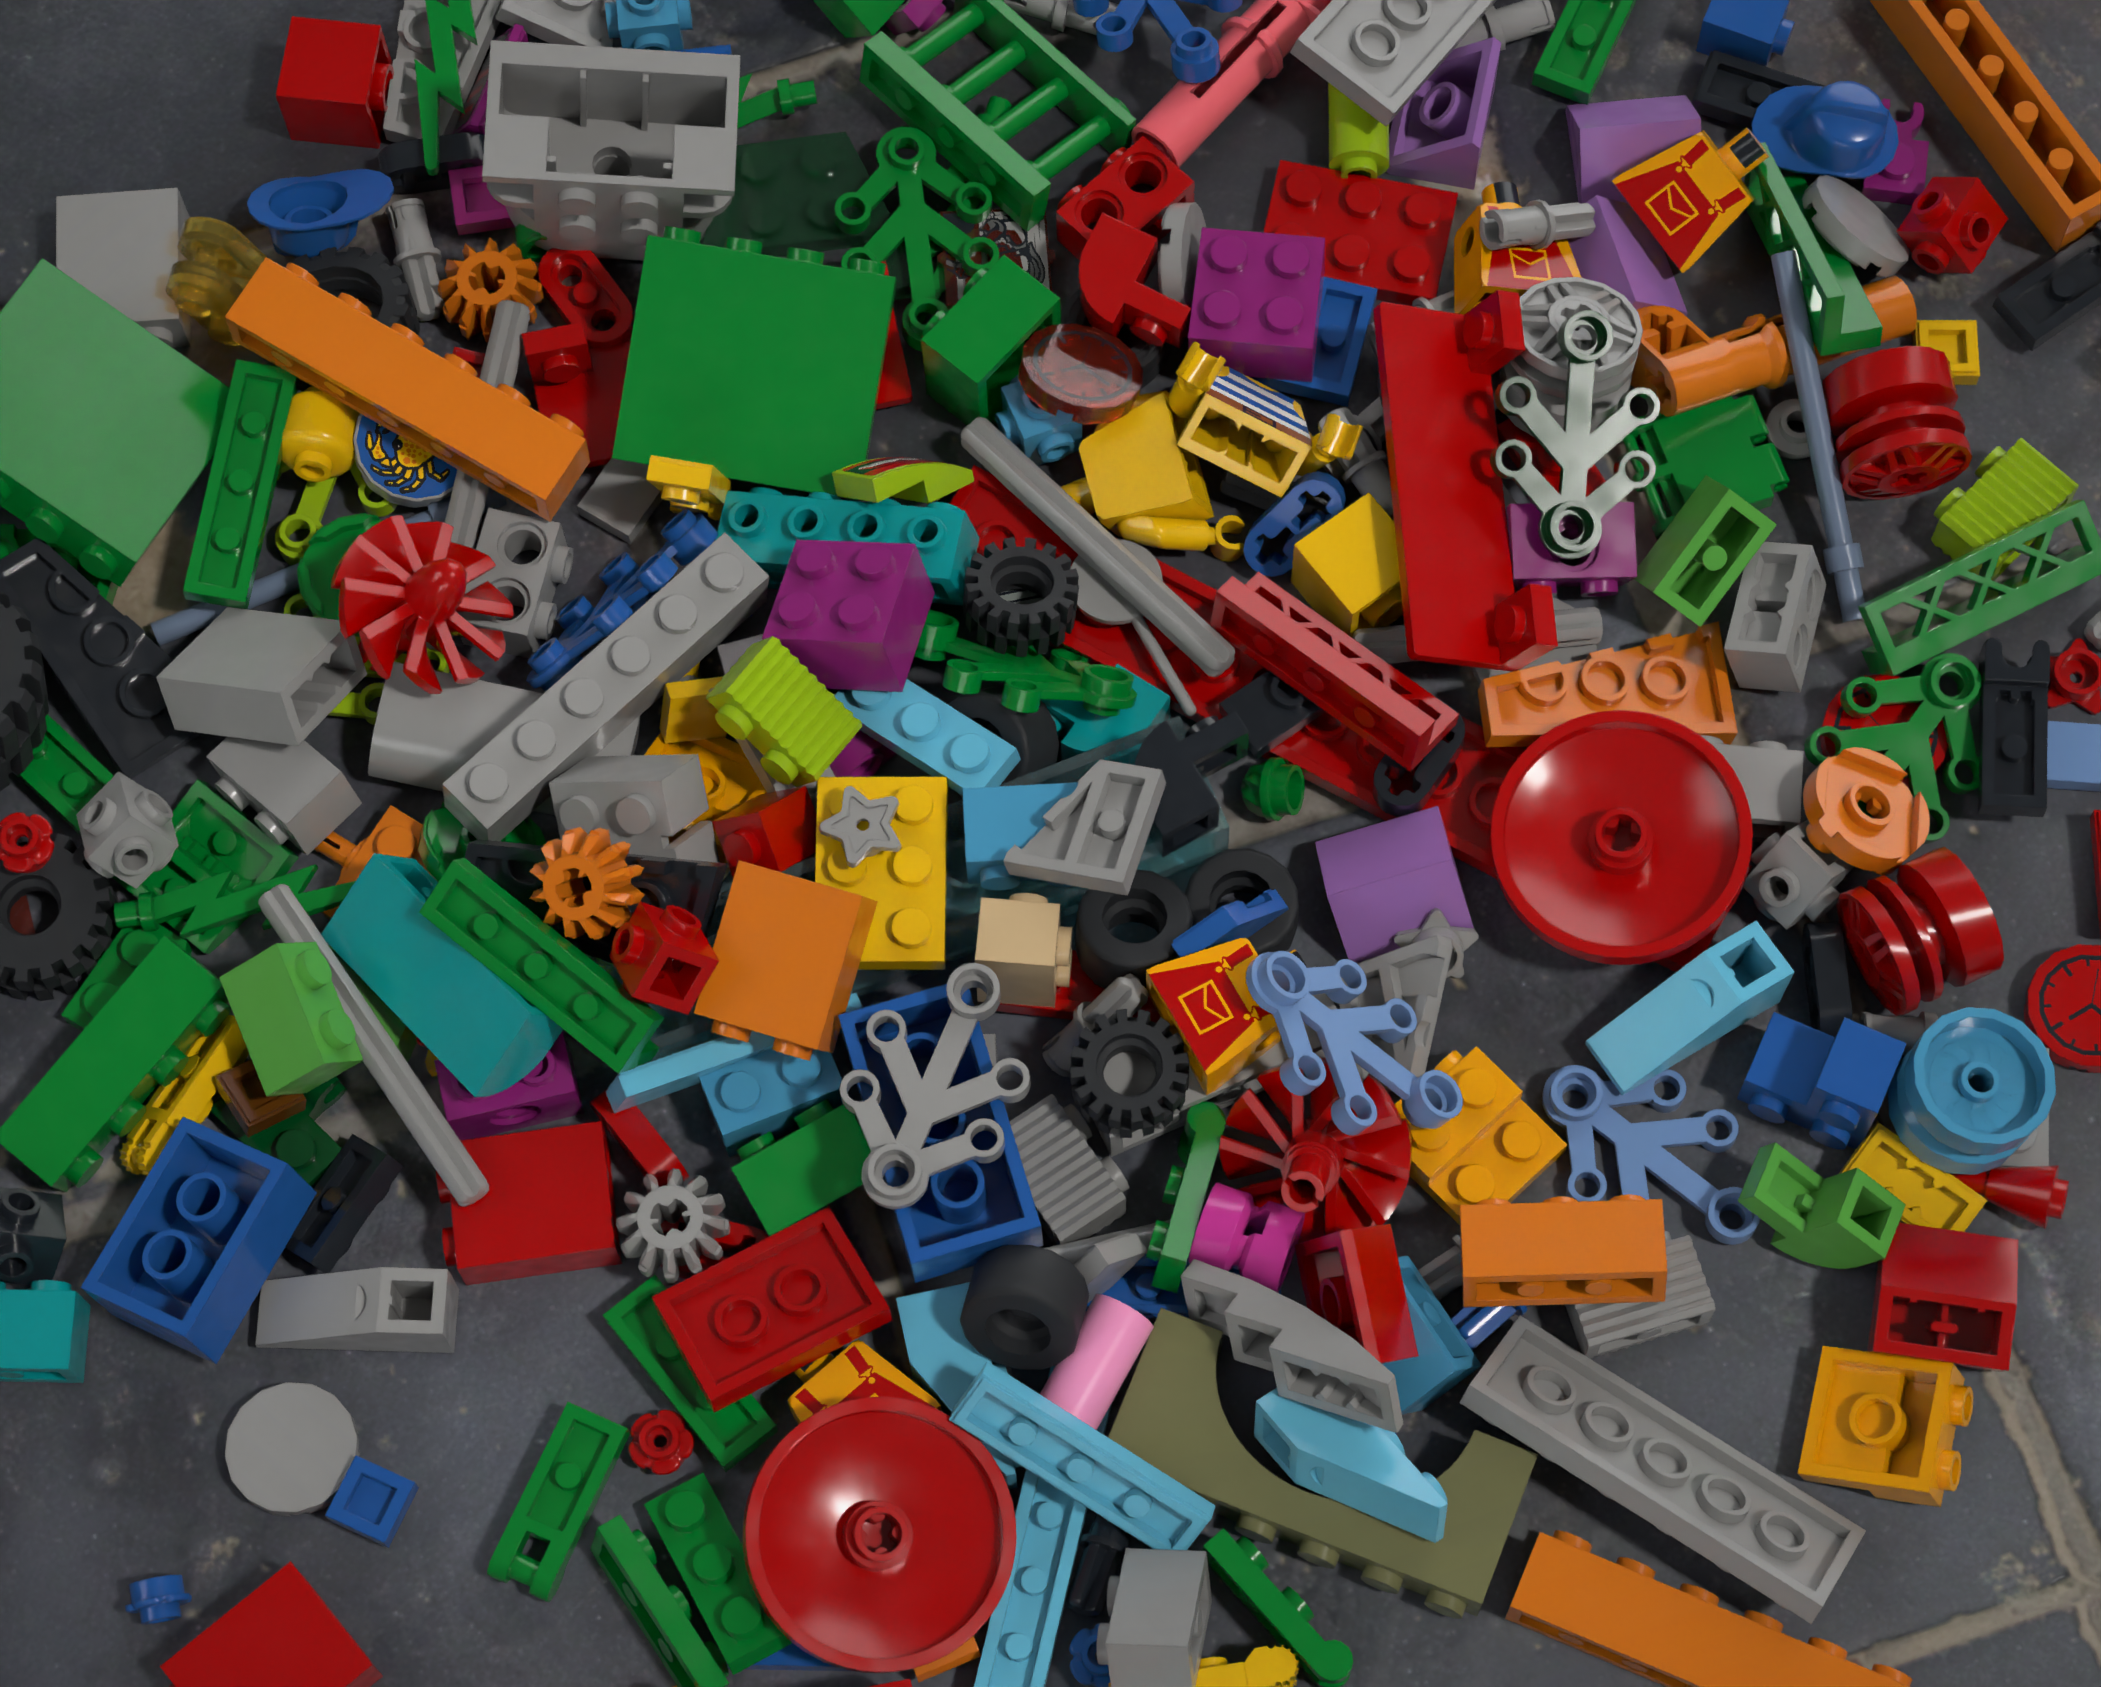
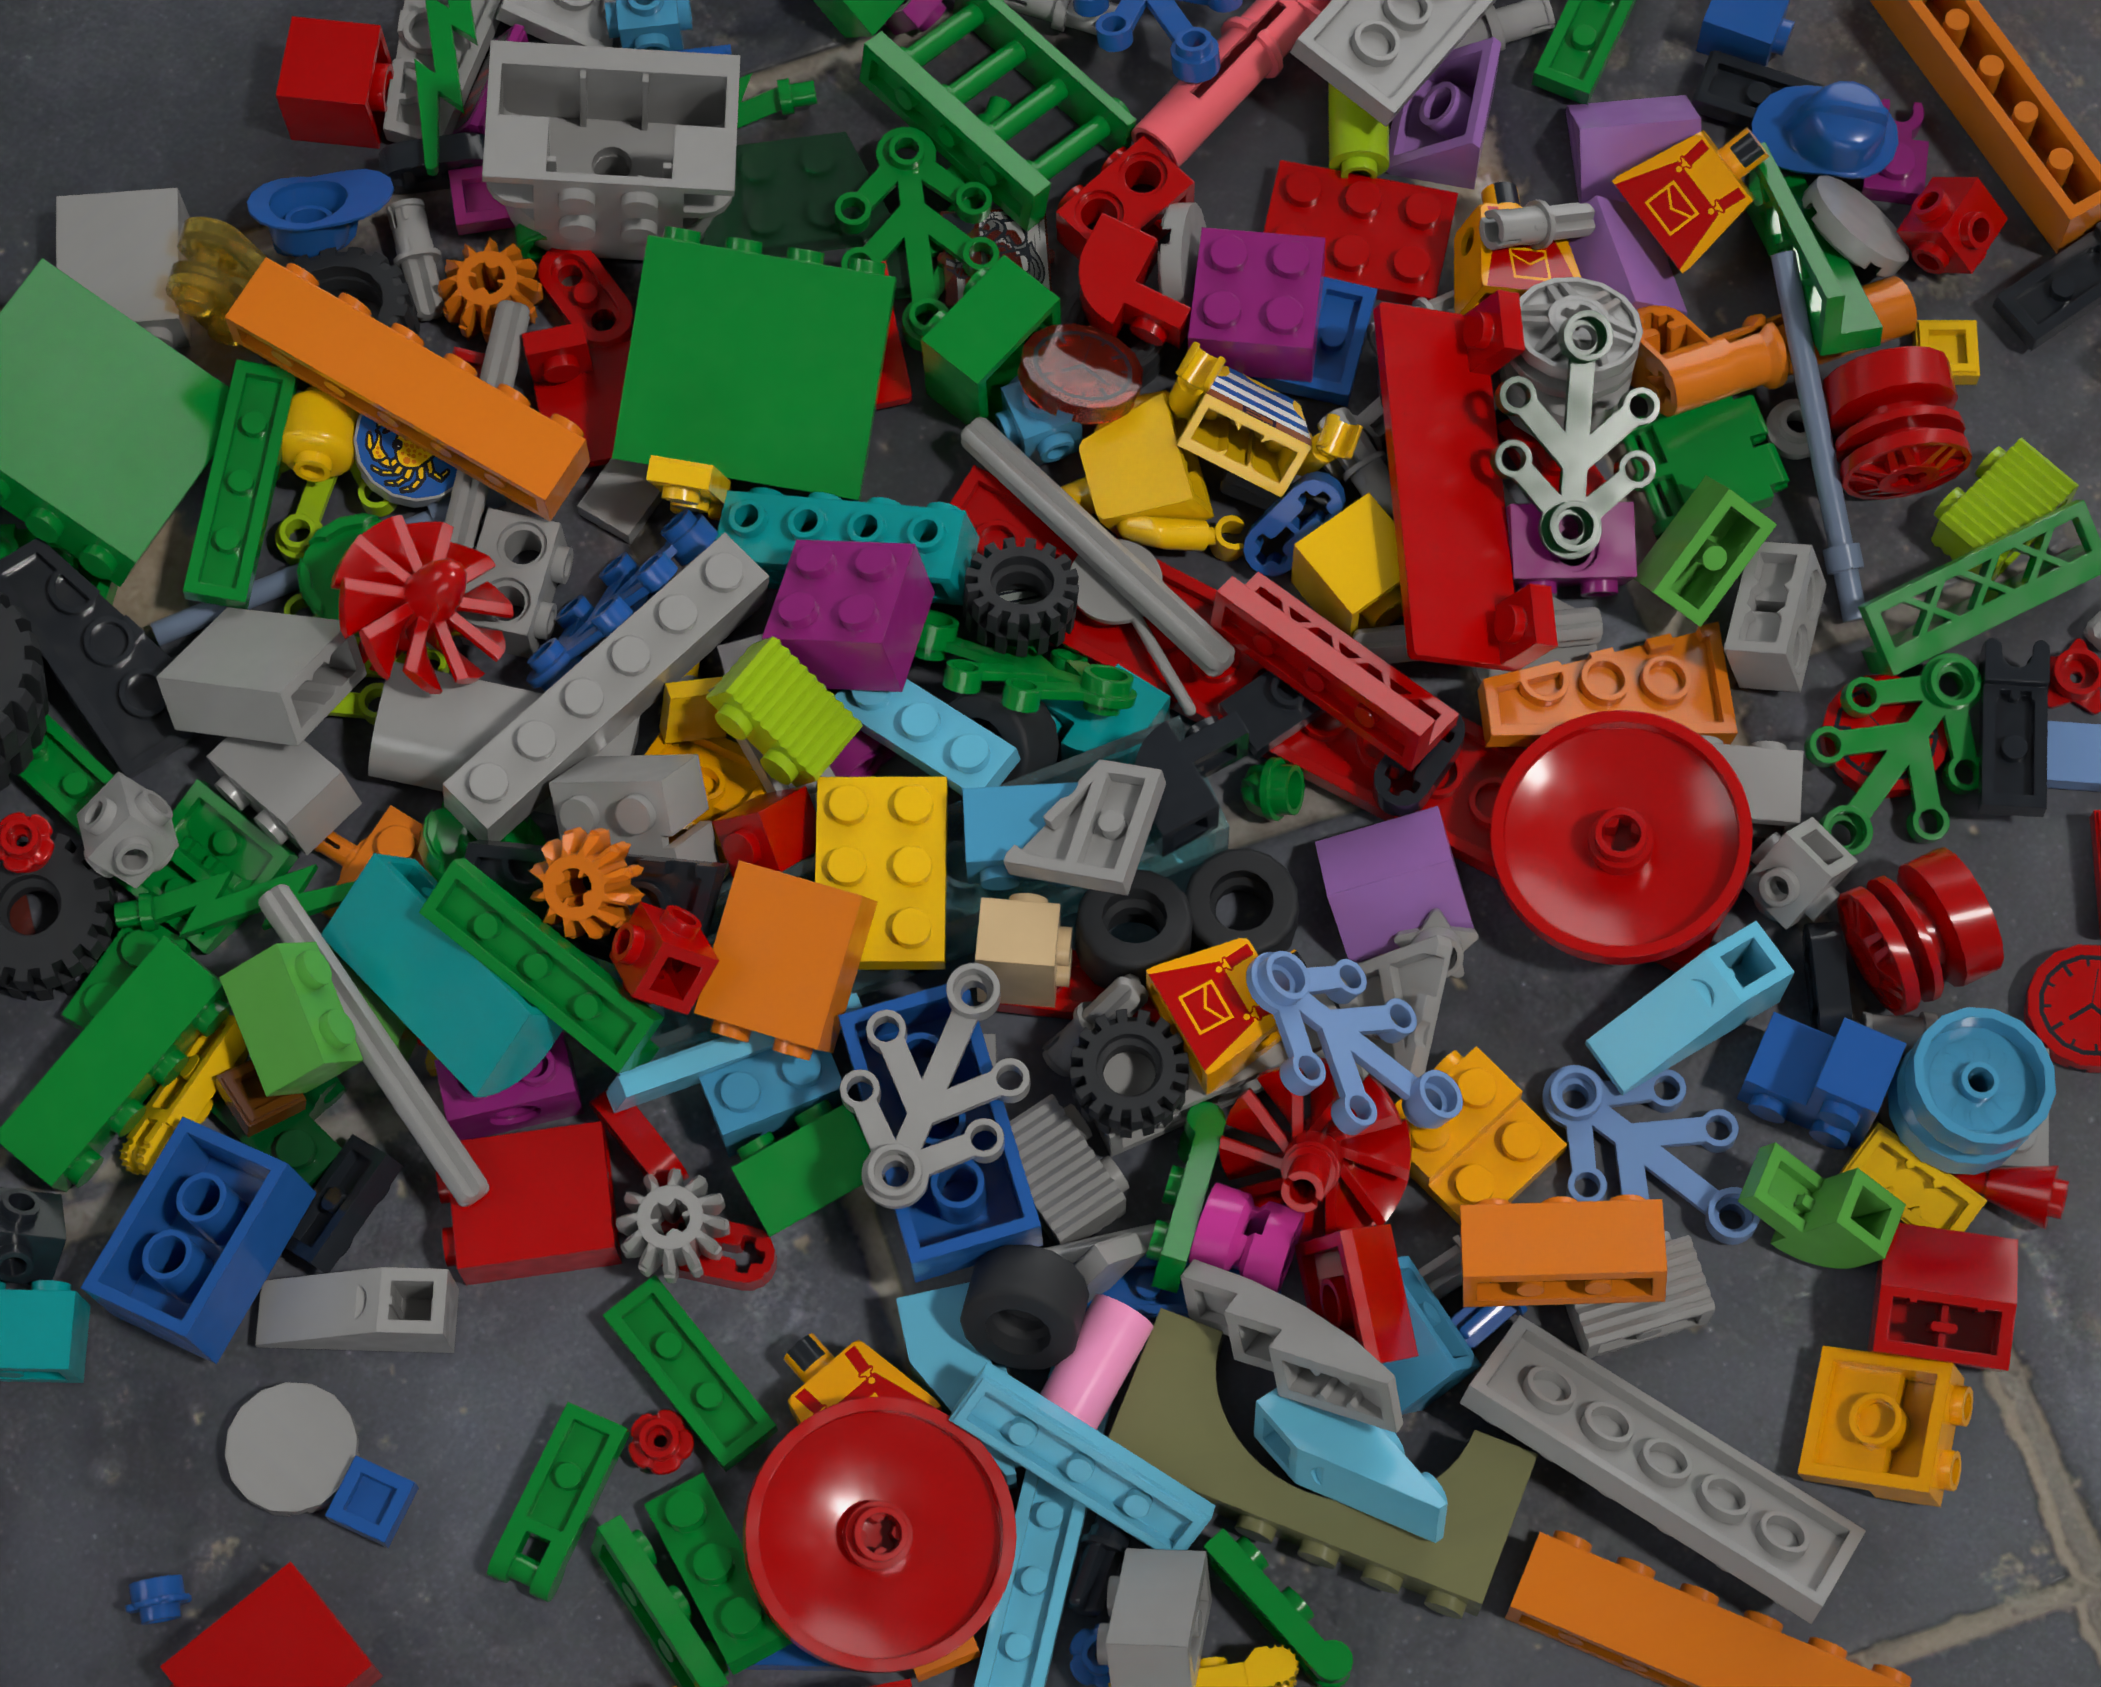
(771, 1309): red plate -> none
(866, 843): light grey plate -> none
(900, 478): lime slope -> none
(1231, 923): blue tile -> none
(1841, 826): orange plate -> none

